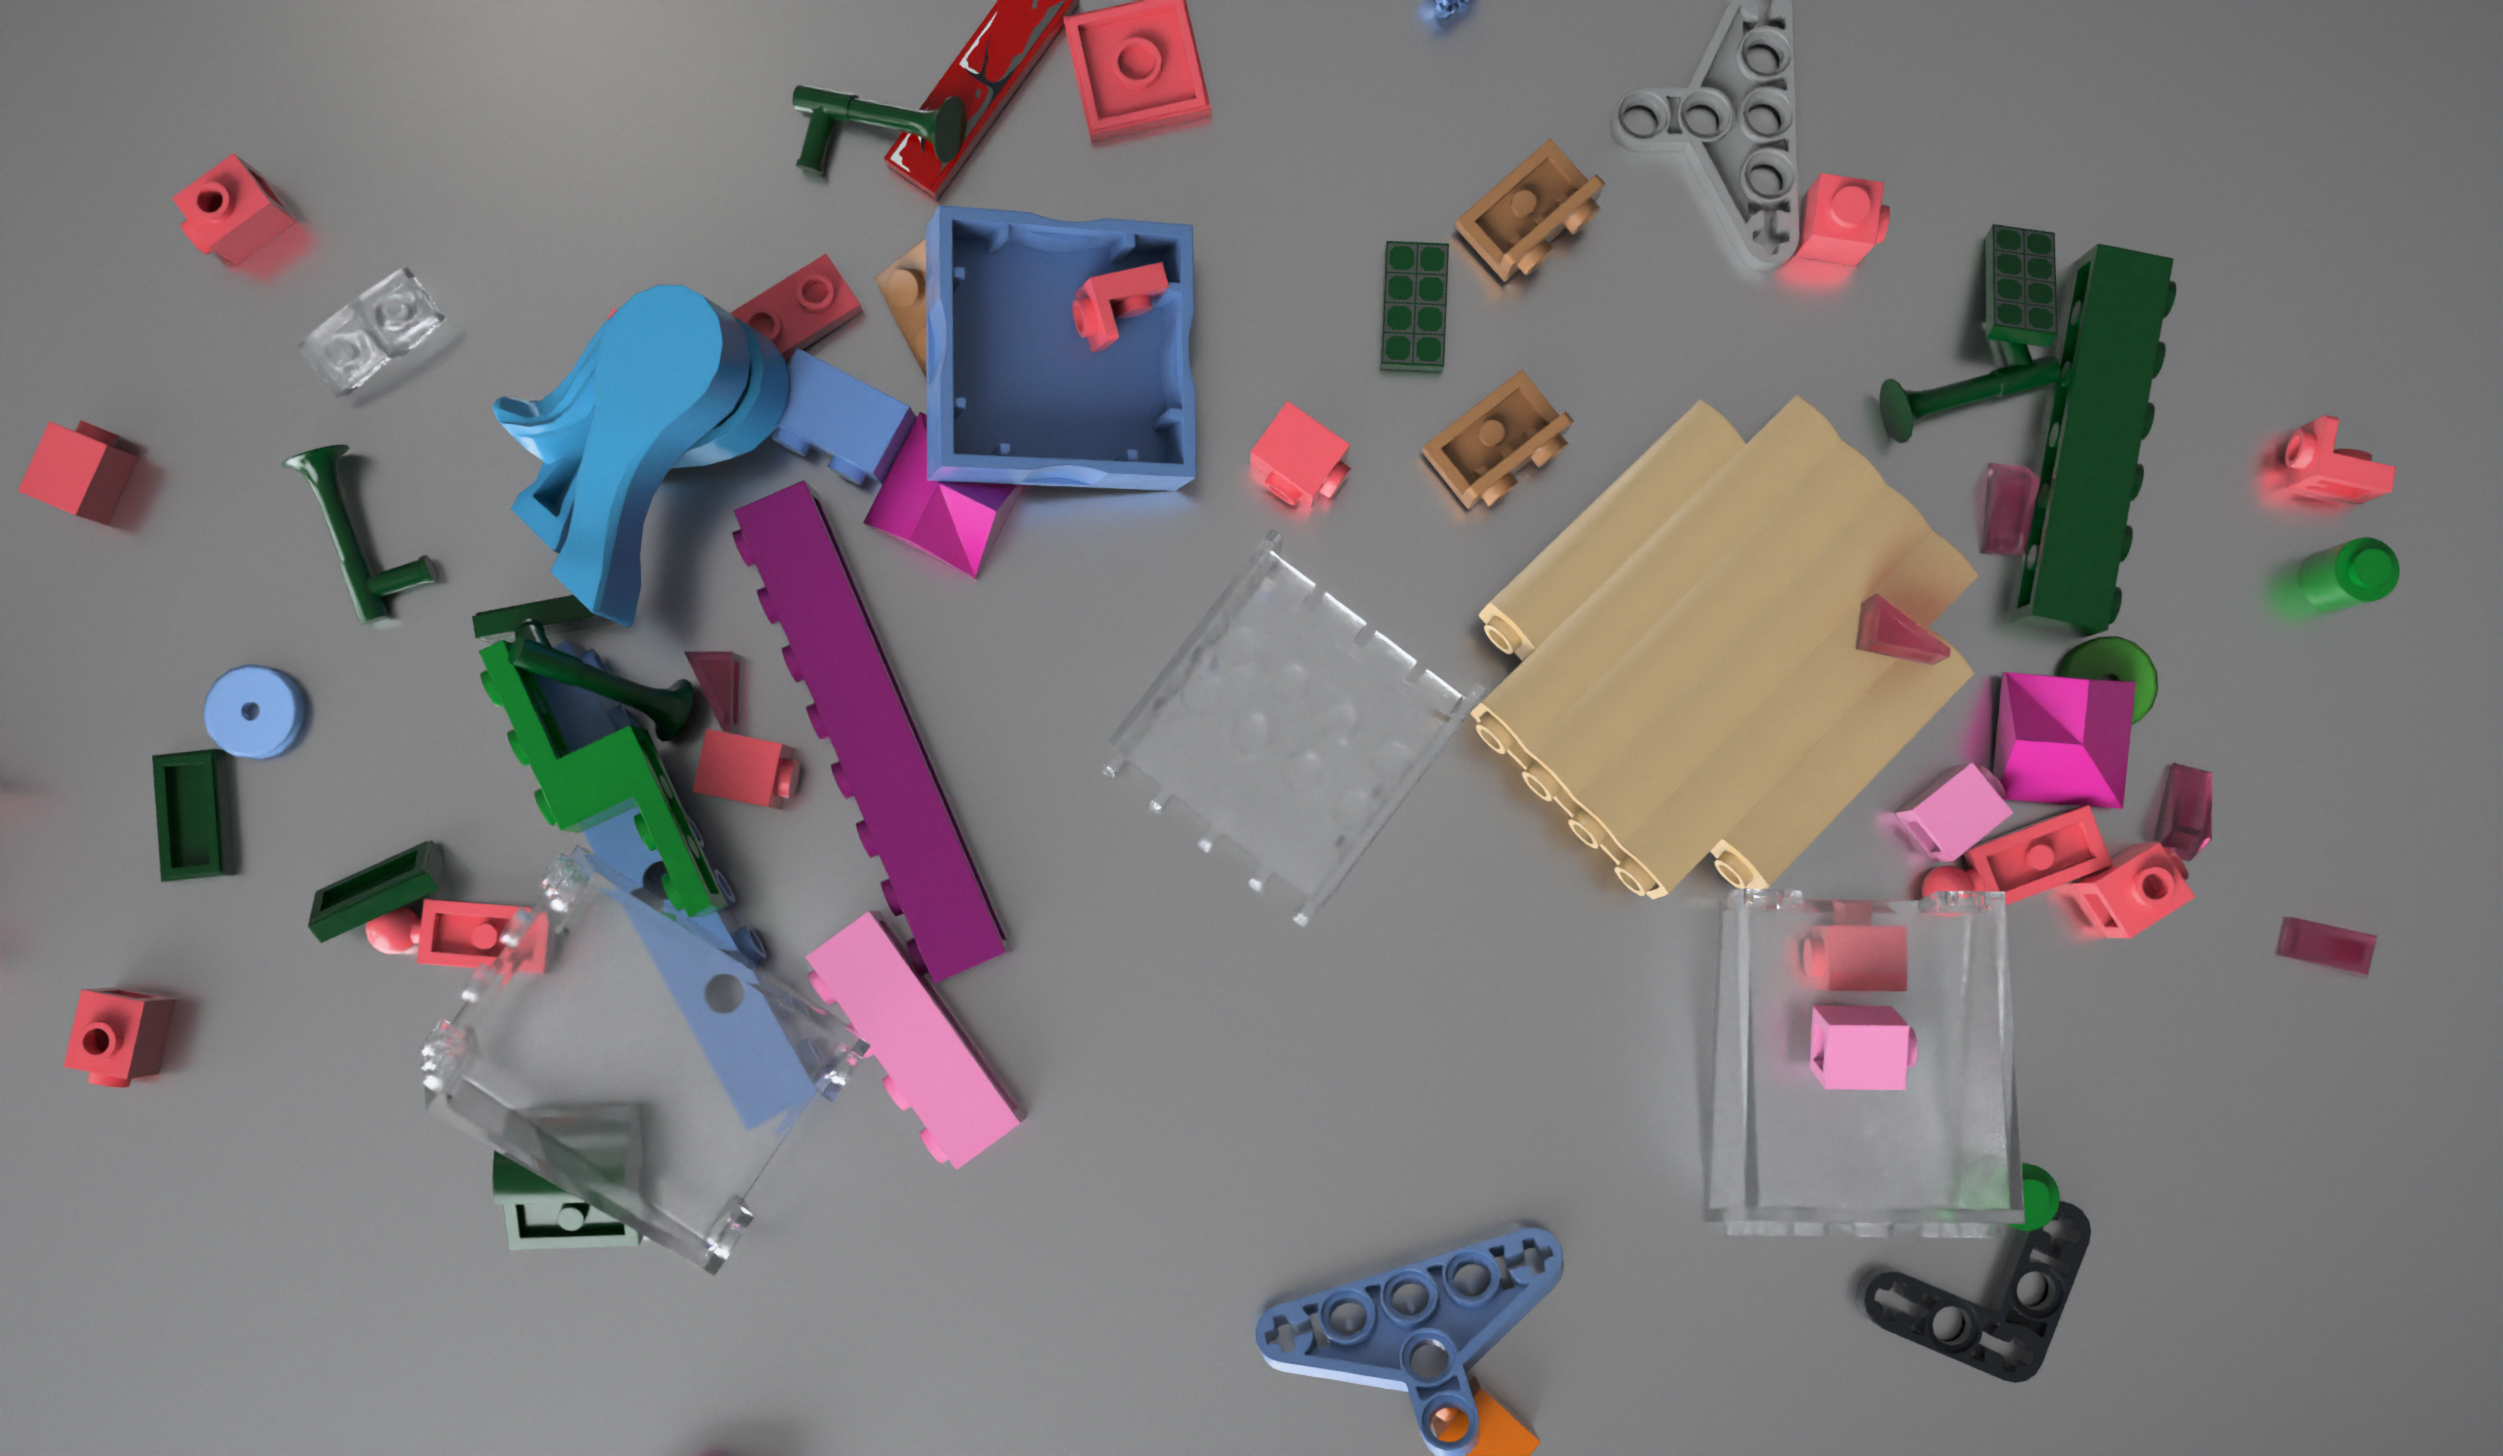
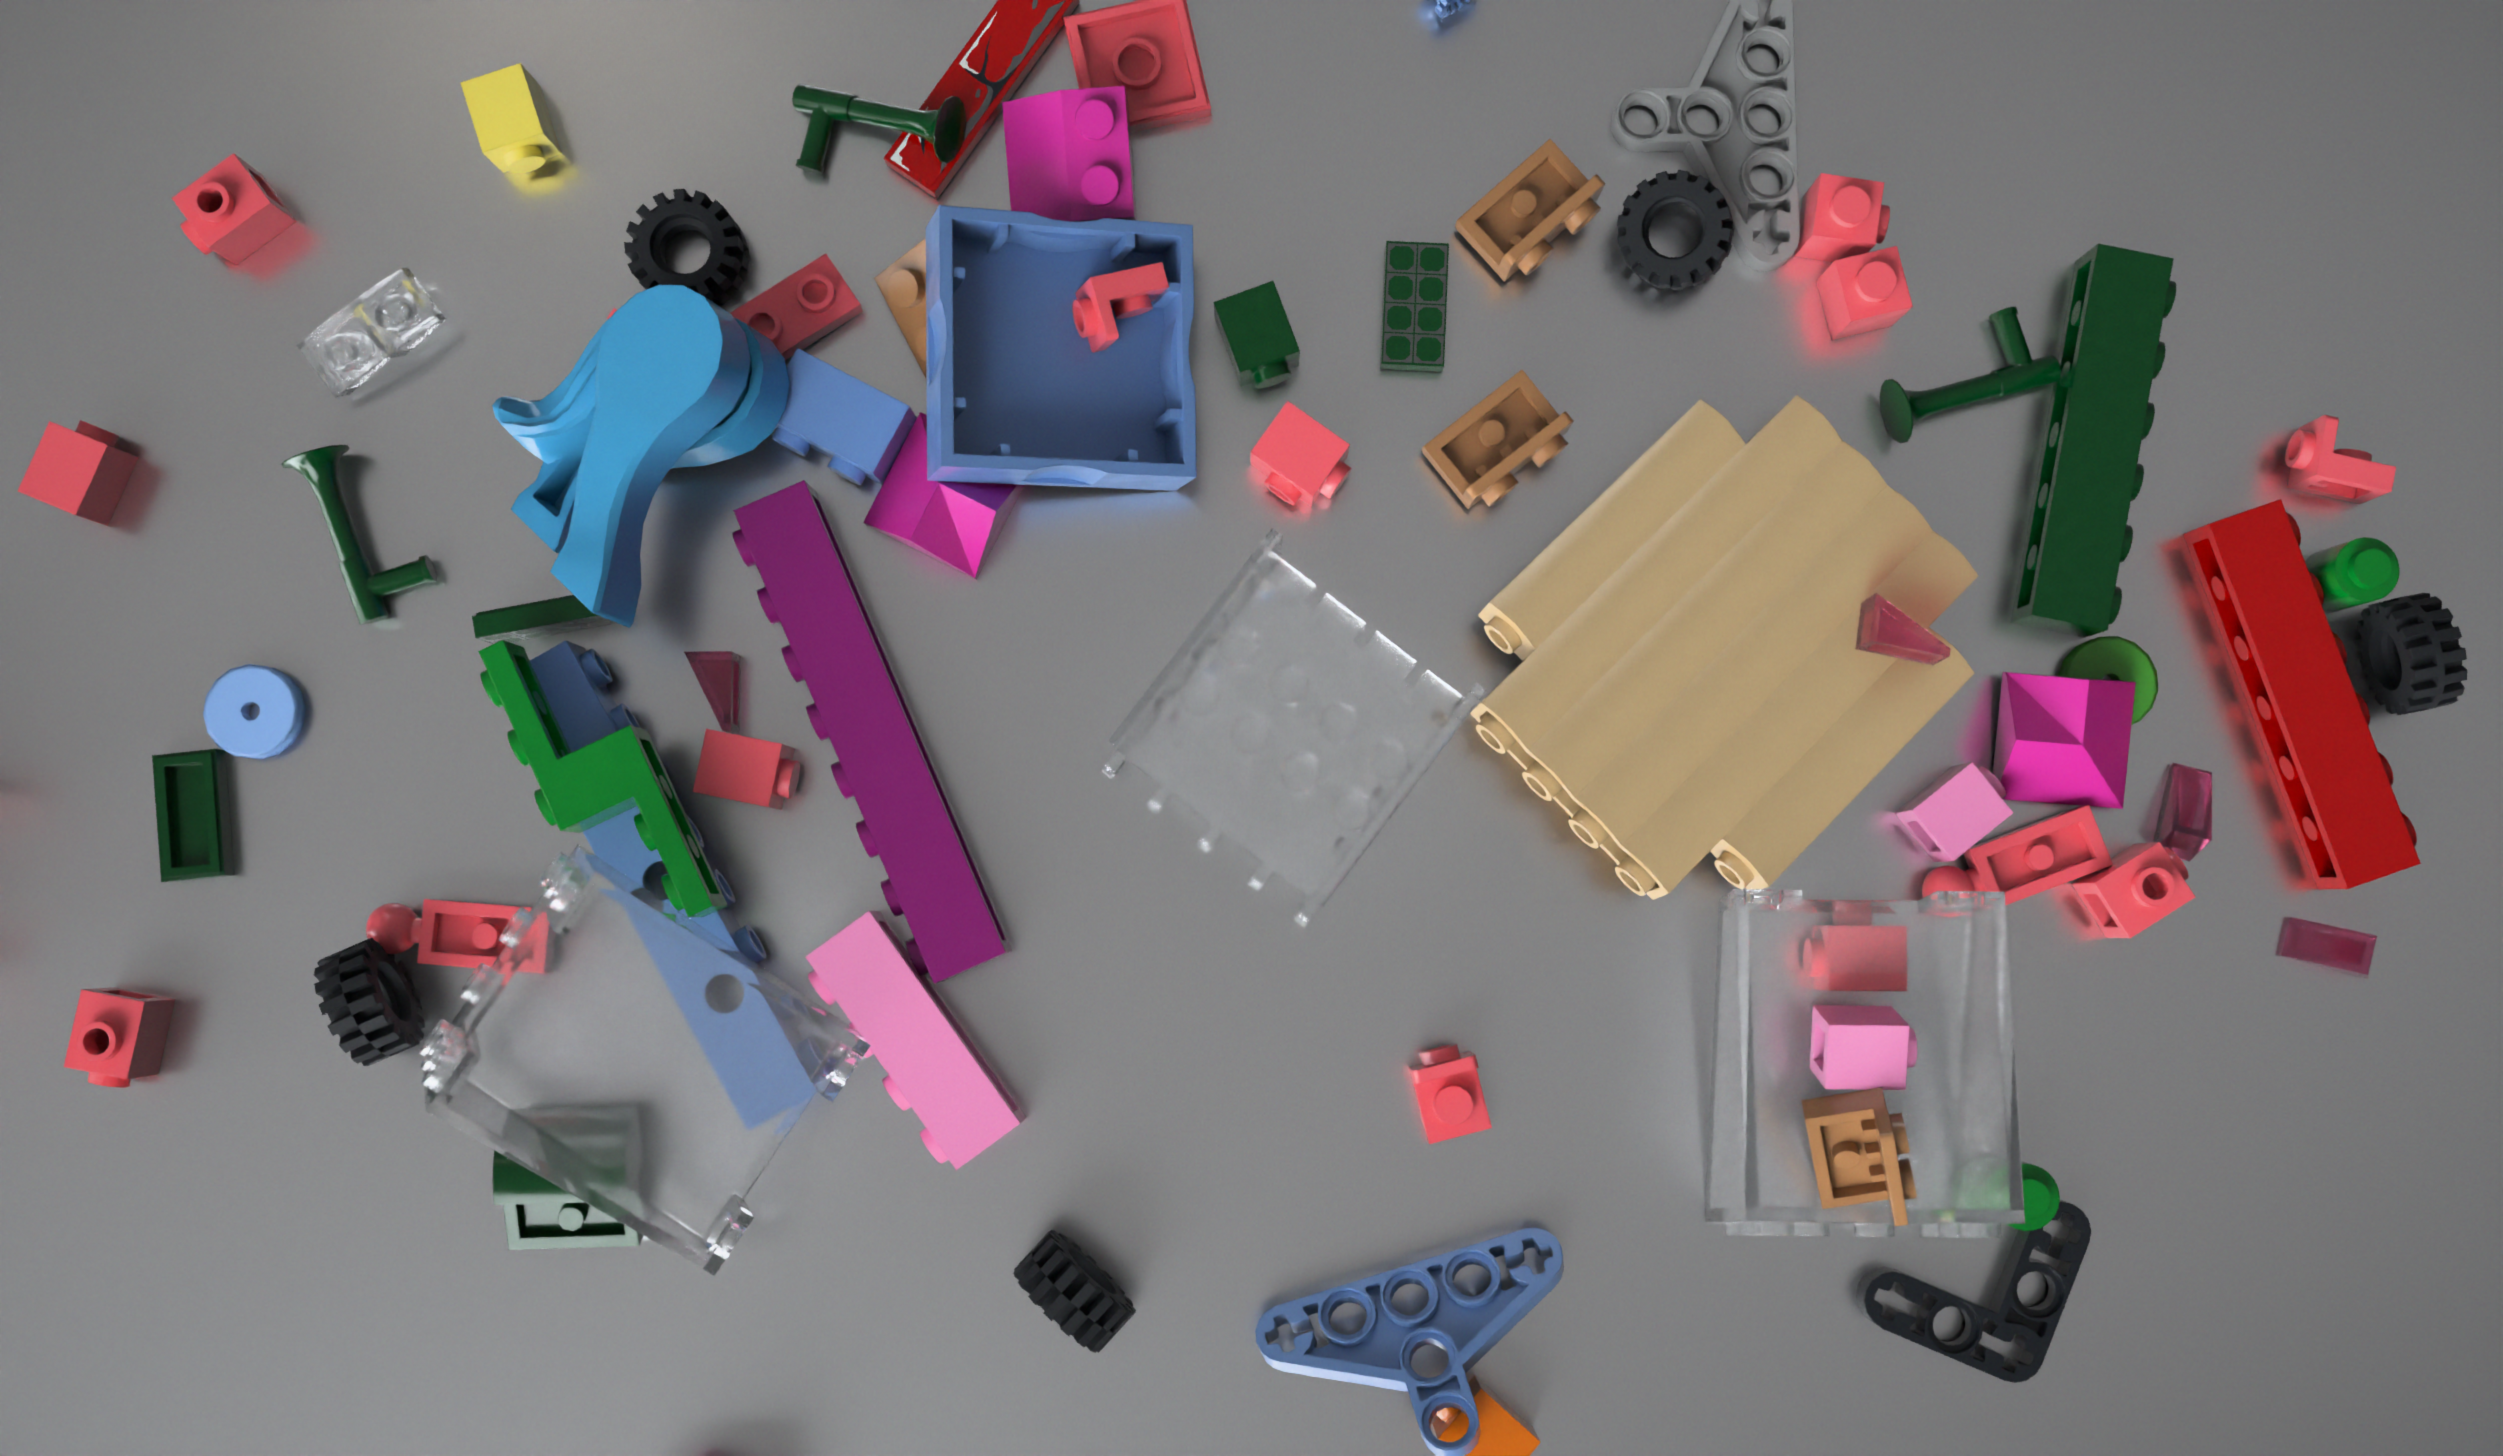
(369, 1002): none -> black tyre
(376, 891): dark green tile -> none
(511, 119): none -> light yellow brick
(665, 706): dark green piece -> none
(683, 214): none -> black tyre
(1071, 154): none -> dark pink slope
(1074, 1291): none -> black tyre
(1257, 336): none -> dark green brick
(1449, 1093): none -> coral bracket
(1657, 194): none -> black tyre
(1857, 1151): none -> medium nougat bracket
(1864, 293): none -> coral brick
(2008, 508): clear pink piece -> none
(2021, 286): dark green tile -> none
(2302, 697): none -> red brick
(2411, 653): none -> black tyre

